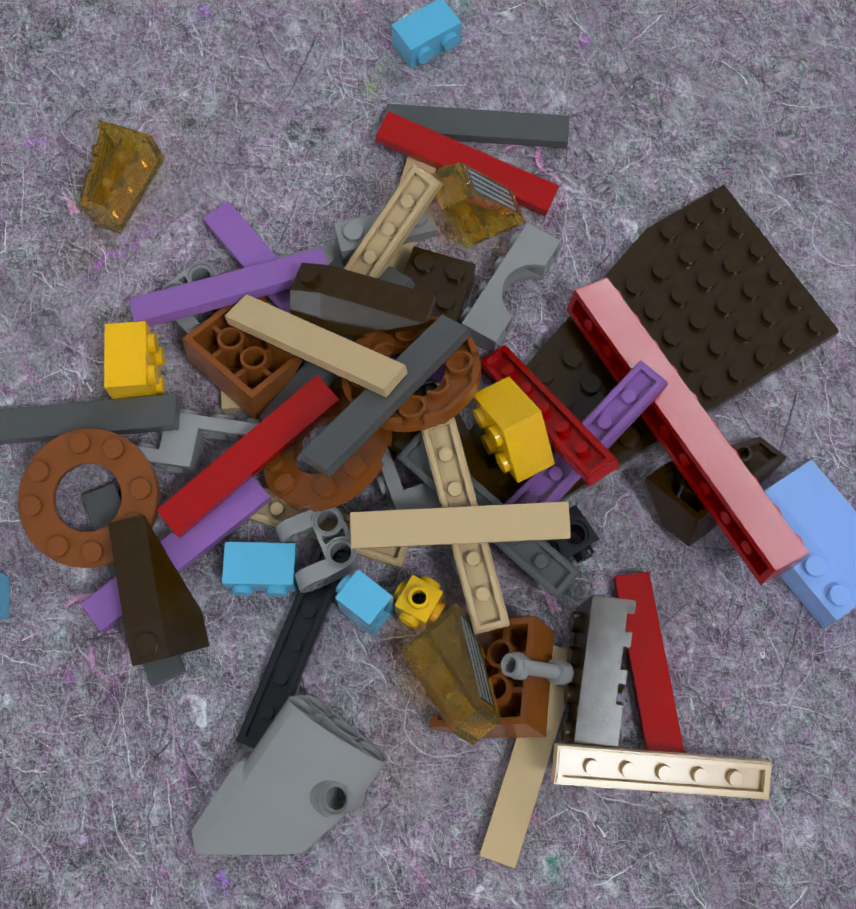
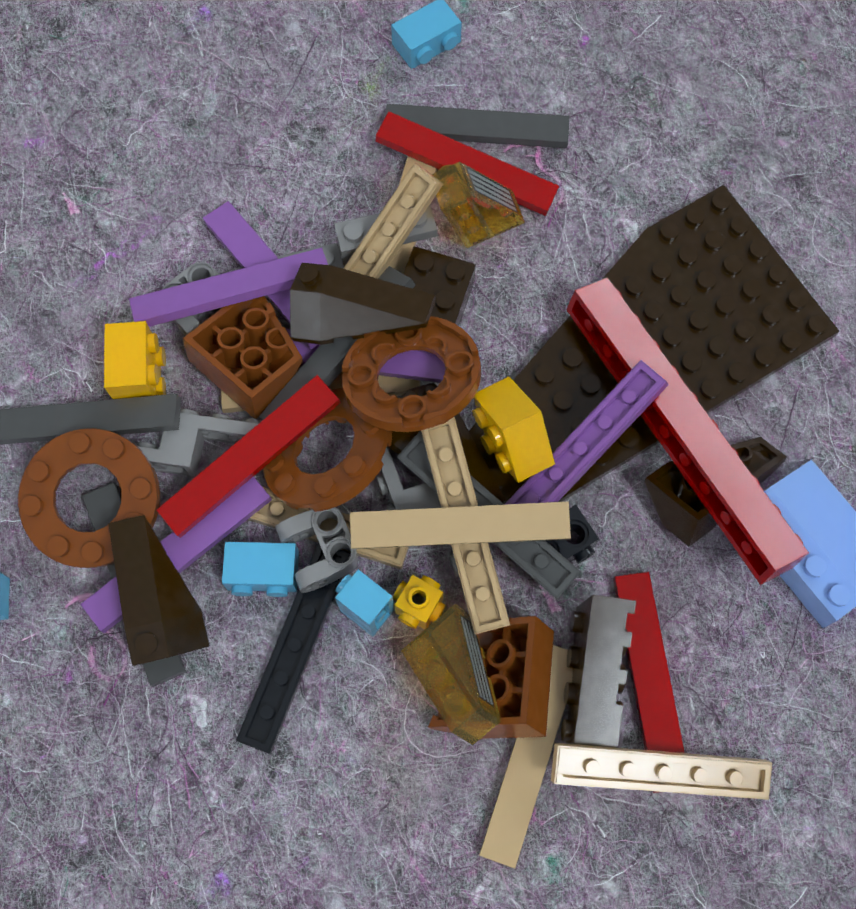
(119, 175): clear yellow wedge -> none
(290, 784): light grey panel -> none
(317, 345): tan tile -> none
(372, 410): dark grey tile -> none
(520, 666): light grey bar -> none
(529, 258): light grey arch -> none
(565, 432): red tile -> none

